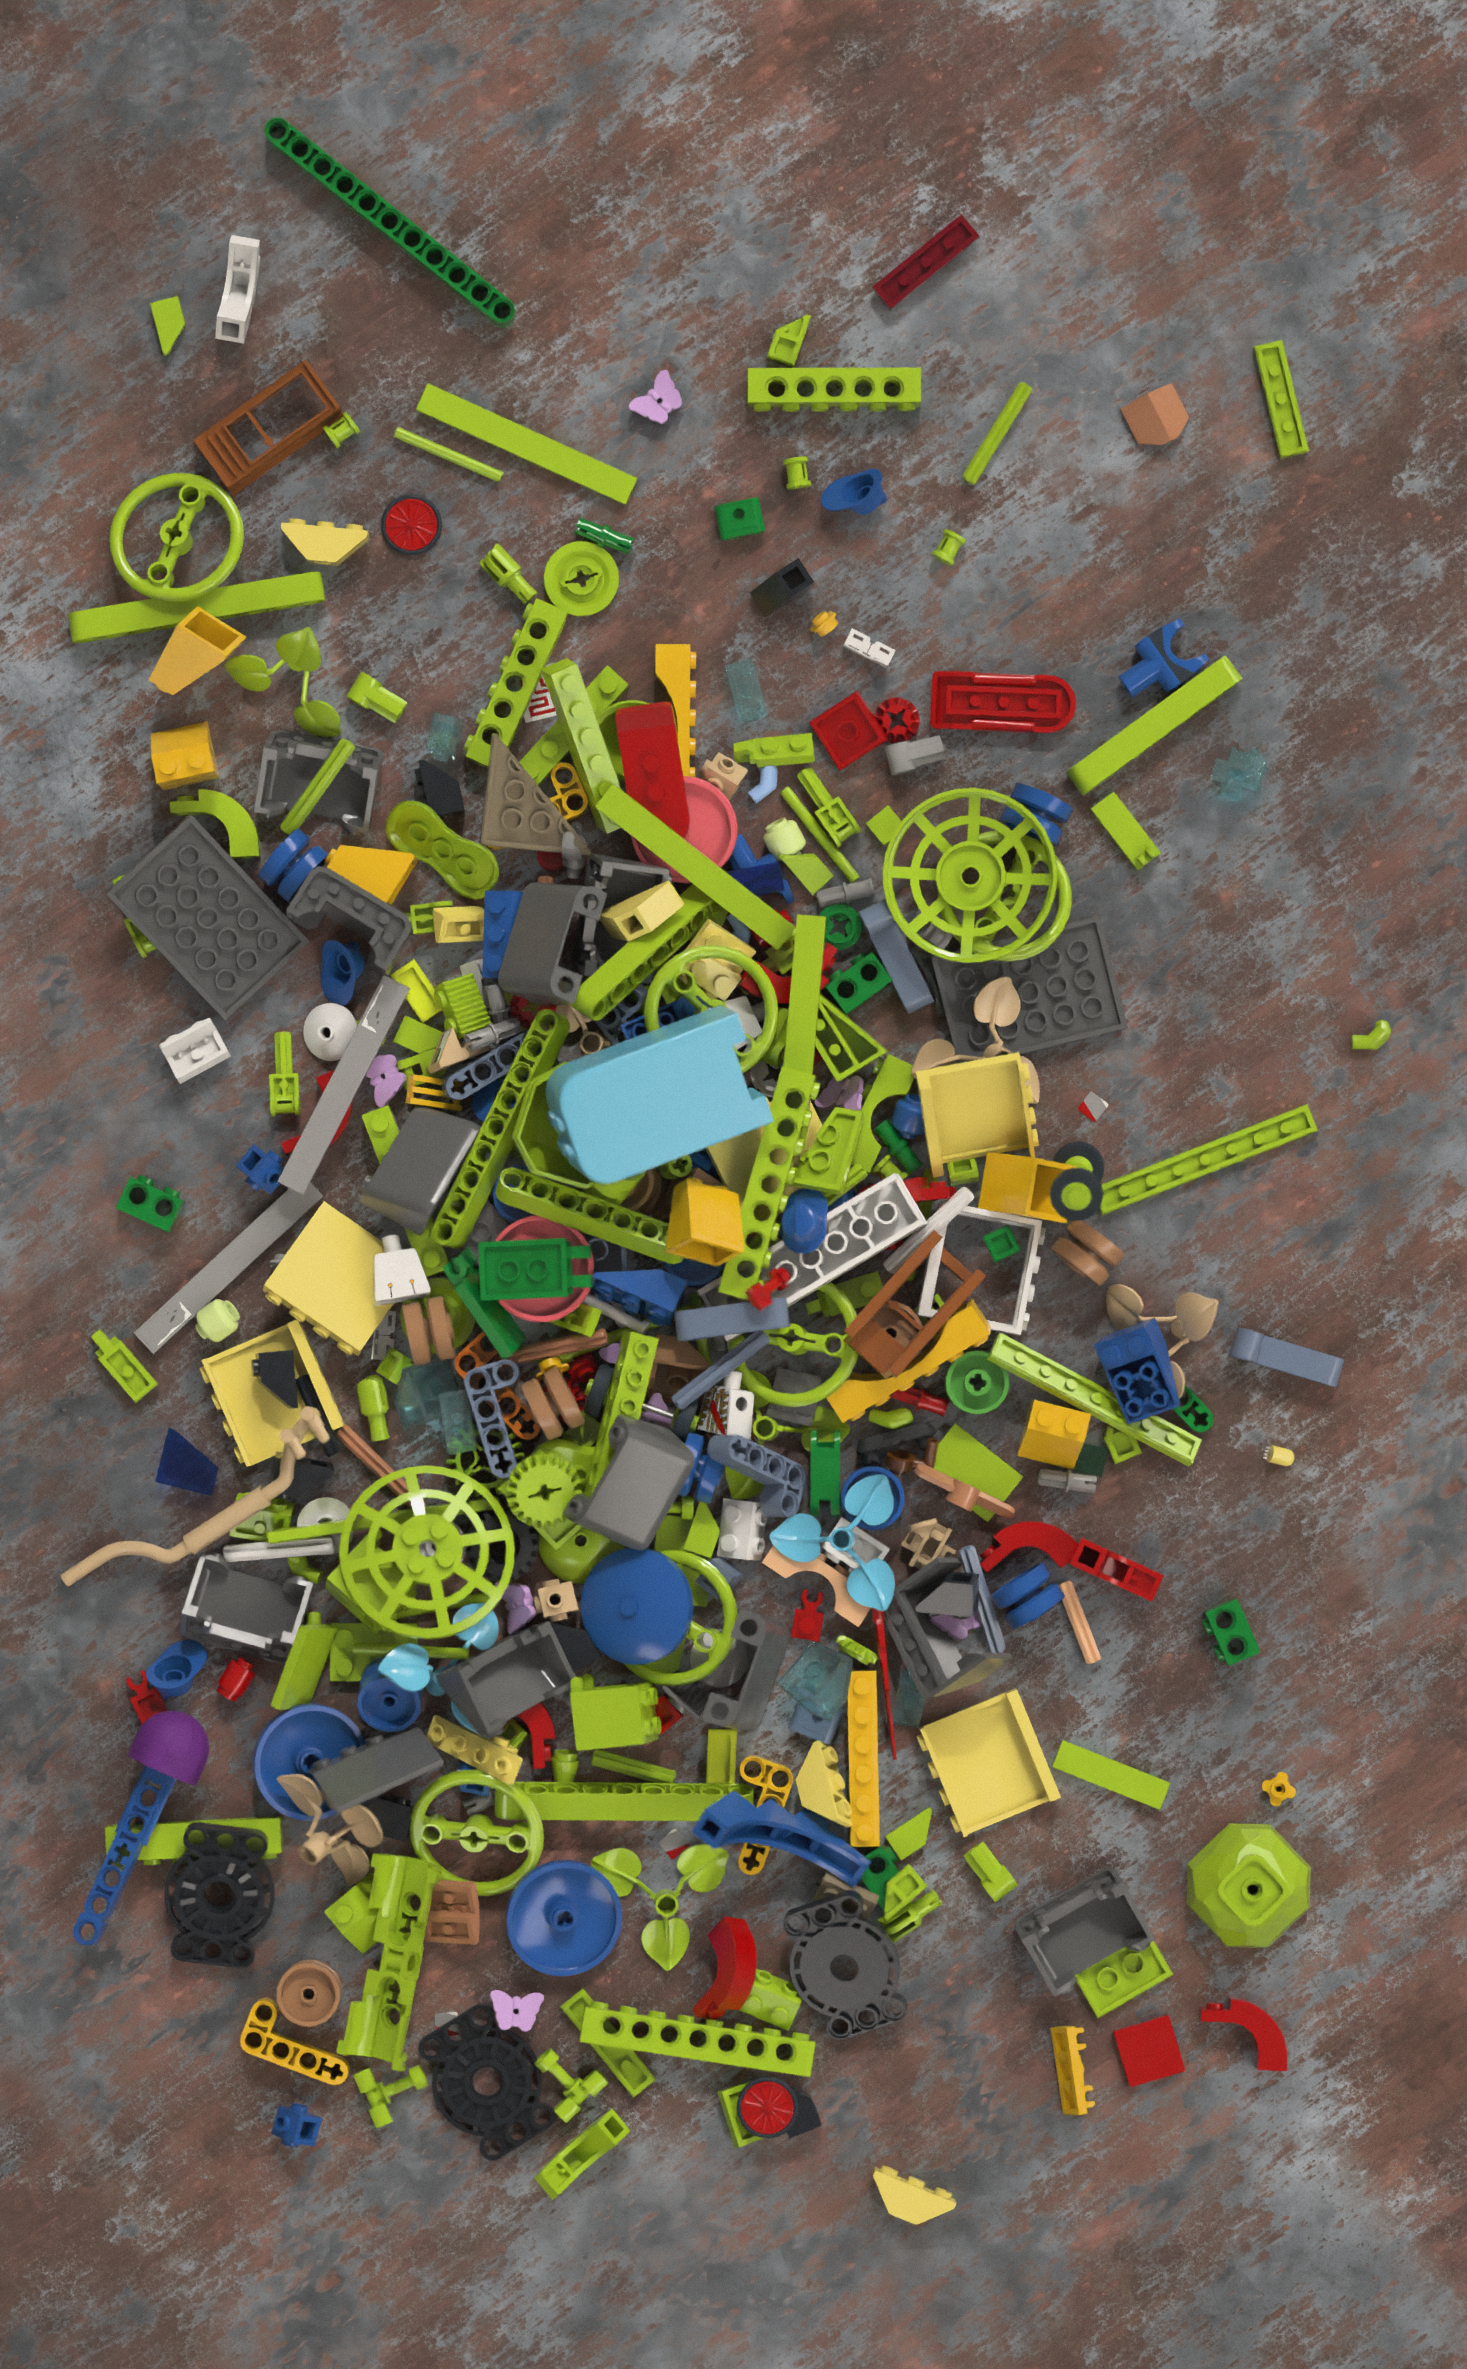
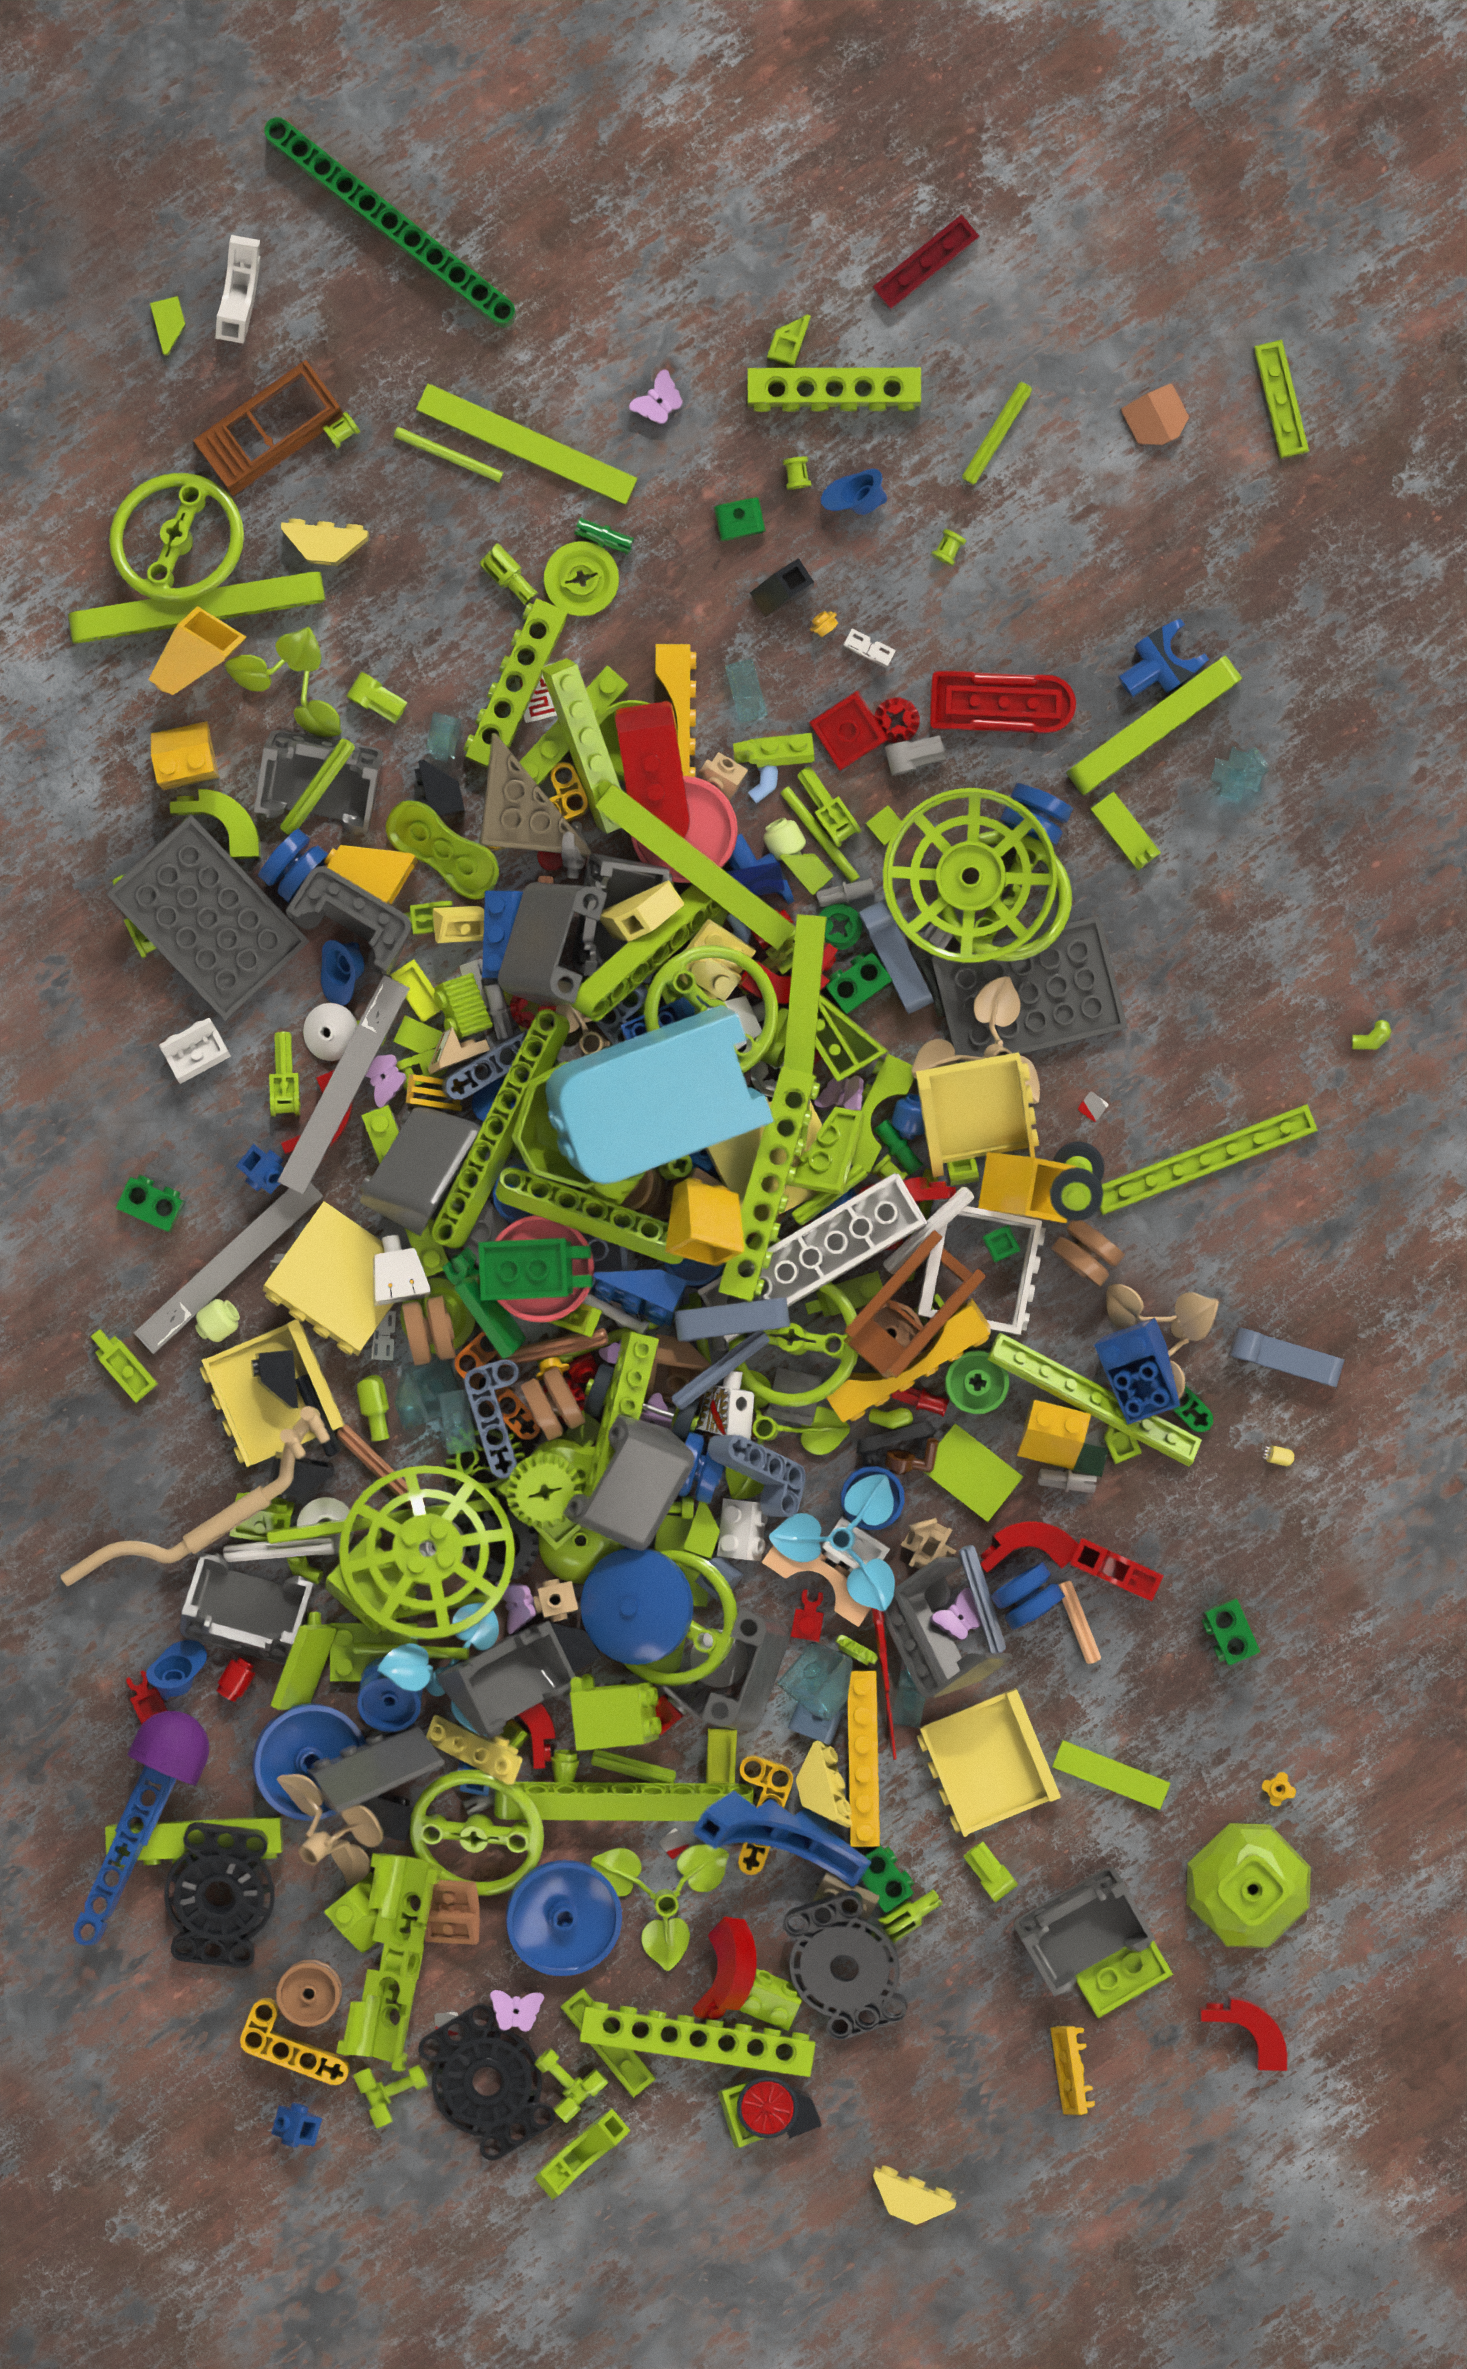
(186, 1466): clear blue wing -> none
(392, 1365): lime tile -> none
(411, 524): red wheel -> none
(492, 1034): light grey axle -> none
(760, 1295): red bar -> none
(804, 1221): blue piece -> none
(825, 1473): green piece -> none
(901, 1890): lime tile -> none
(911, 1834): lime tile -> none
(952, 1595): slope -> none
(964, 1494): nougat piece -> none
(1149, 2050): red tile -> none

